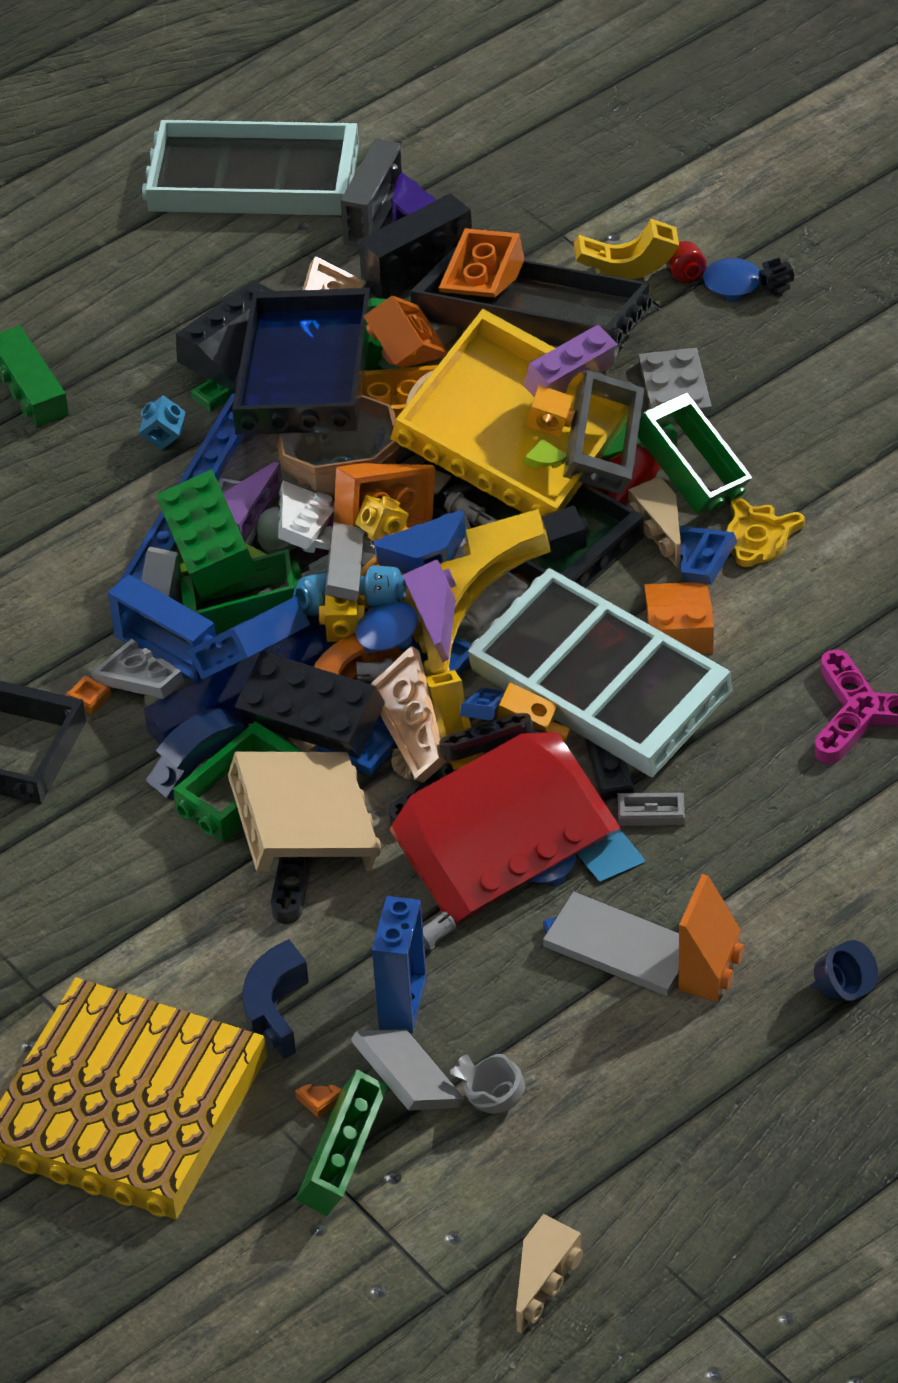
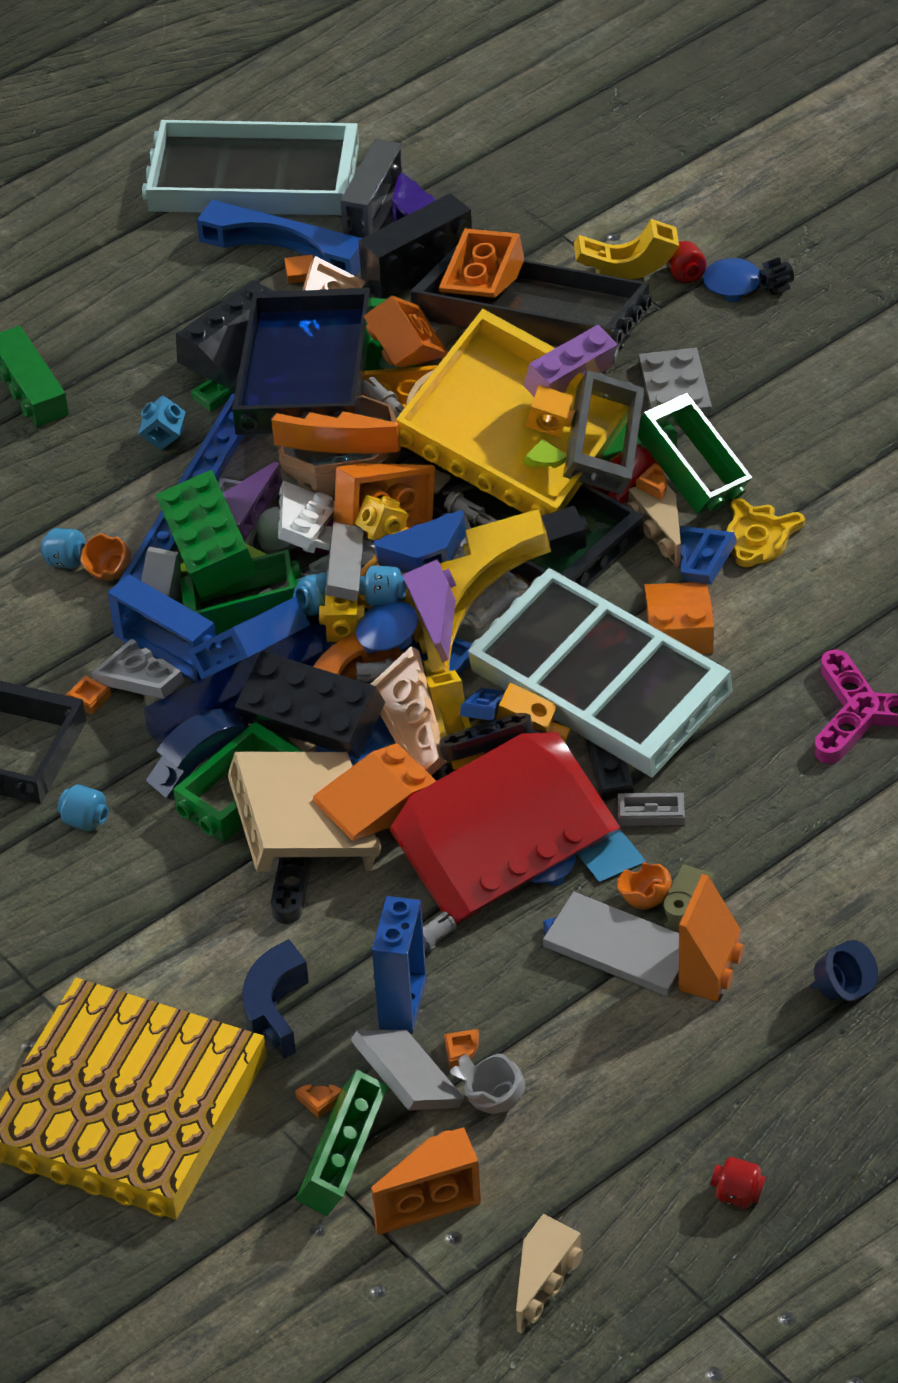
(63, 548): none -> dark azure head
(83, 807): none -> dark azure head
(105, 557): none -> orange hair
(233, 225): none -> blue arch
(297, 268): none -> orange tile
(336, 435): none -> orange slope
(372, 791): none -> orange slope
(379, 393): none -> light grey pin
(428, 1183): none -> orange slope
(460, 1044): none -> orange tile
(646, 887): none -> orange hair
(653, 482): none -> orange tile
(680, 895): none -> olive leg
(738, 1182): none -> red head

